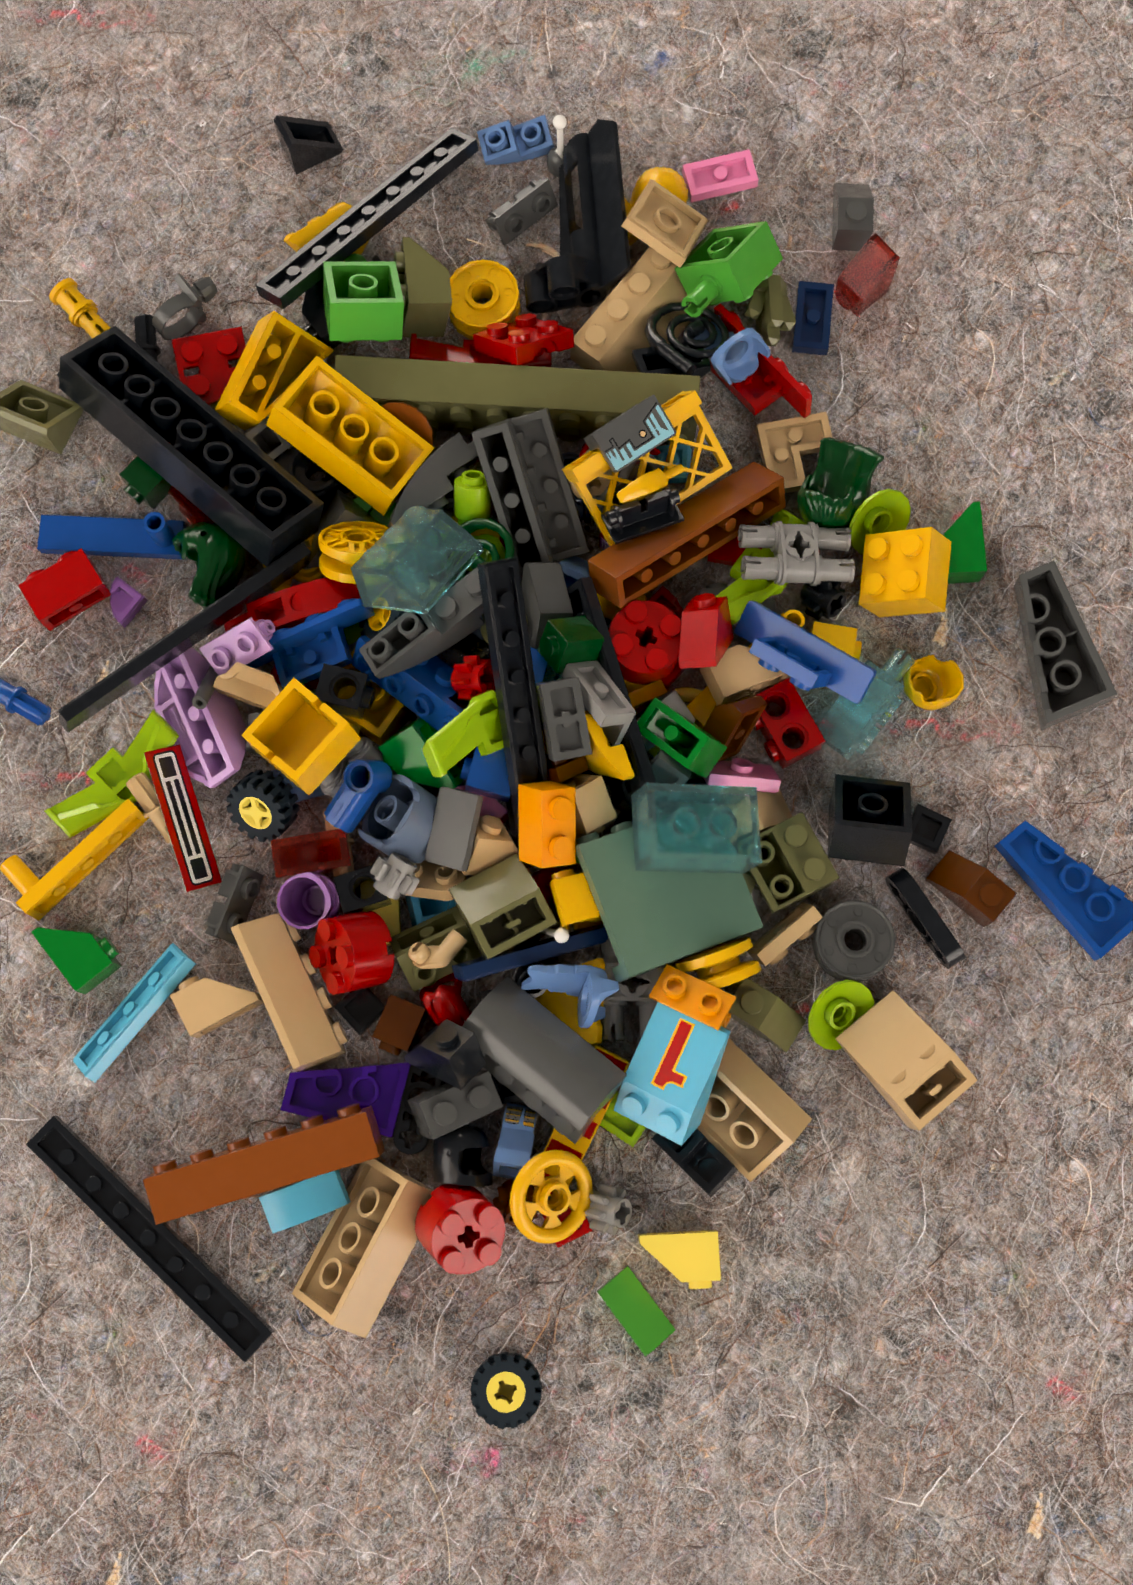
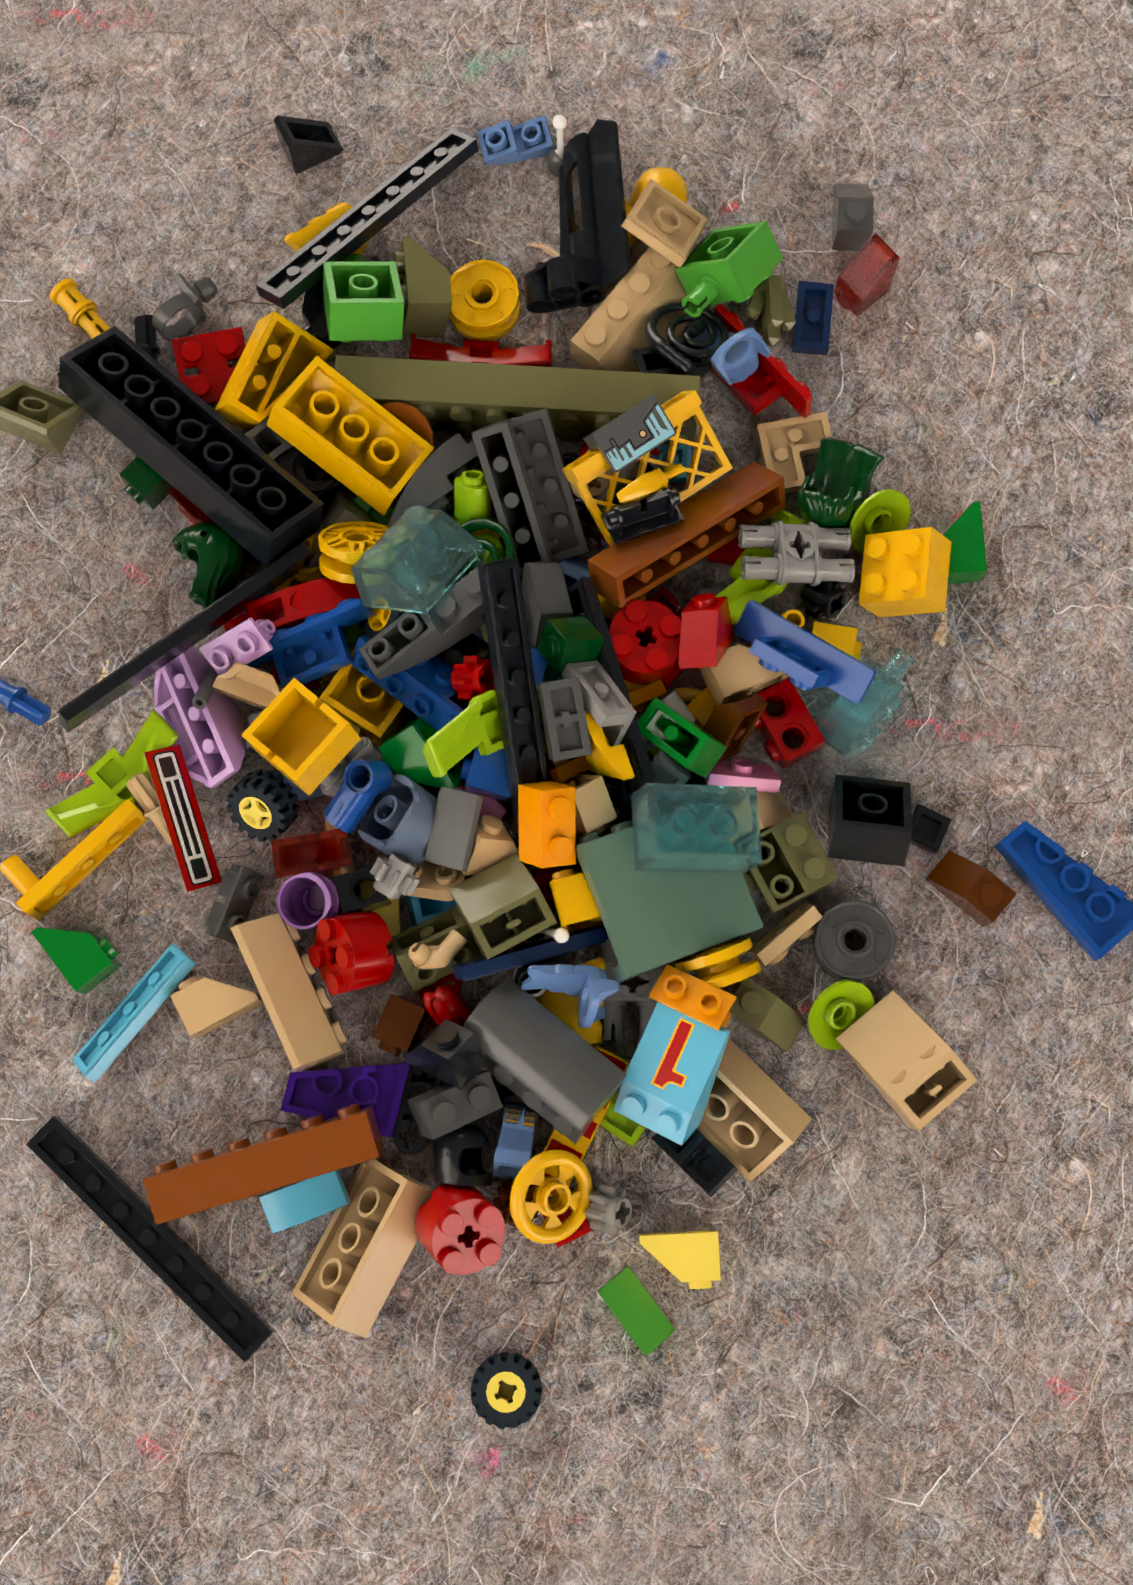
(64, 589): red brick -> none
(110, 536): blue piece -> none
(125, 601): medium lavender tile -> none
(334, 679): black brick -> none
(360, 1009): black tile -> none
(523, 339): red brick -> none
(529, 207): dark grey hinge -> none
(720, 176): bright pink plate -> none
(925, 918): black beam -> none
(933, 683): yellow hair -> none
(1059, 650): dark grey wedge -> none

